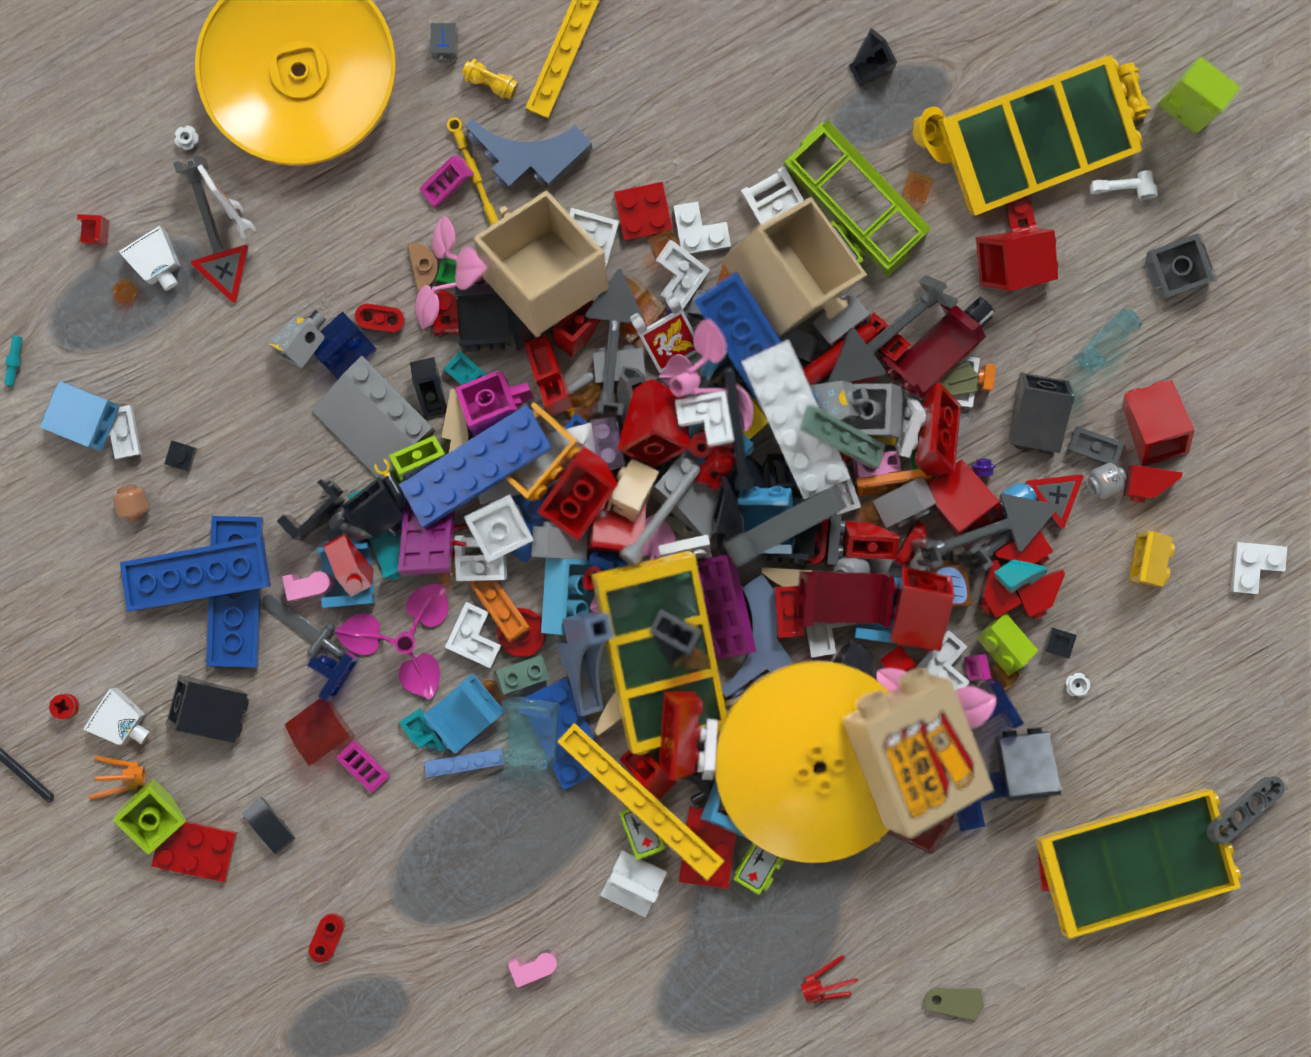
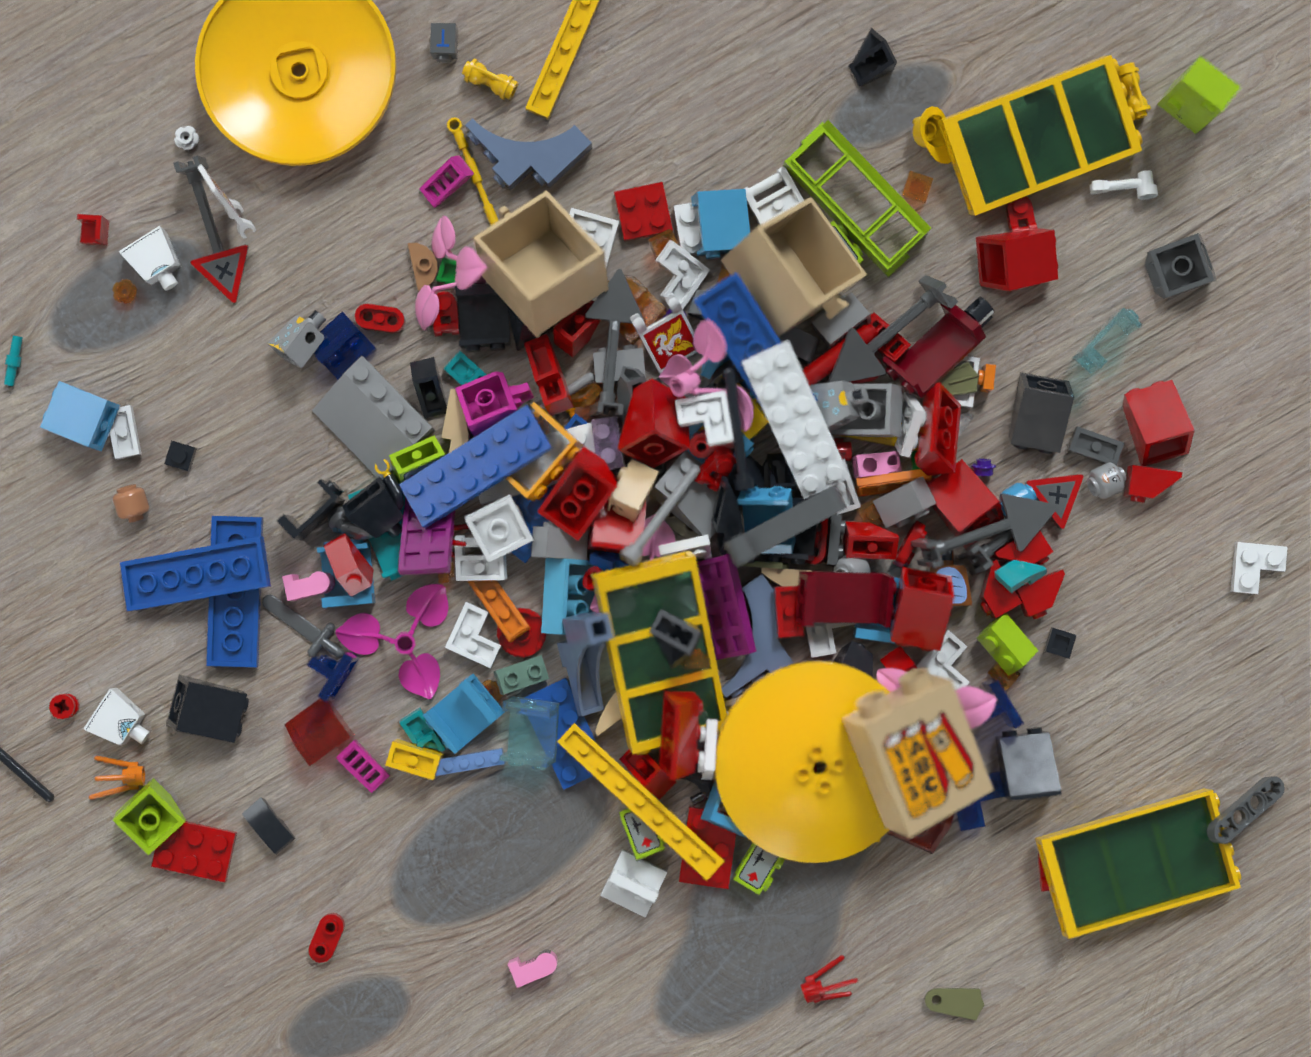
(414, 759): none -> yellow panel
(721, 220): none -> dark azure panel
(761, 564): none -> olive piece
(842, 437): sand green plate -> none
(977, 667): dark pink tile -> none
(1084, 685): white plate -> none
(1151, 558): yellow slope -> none

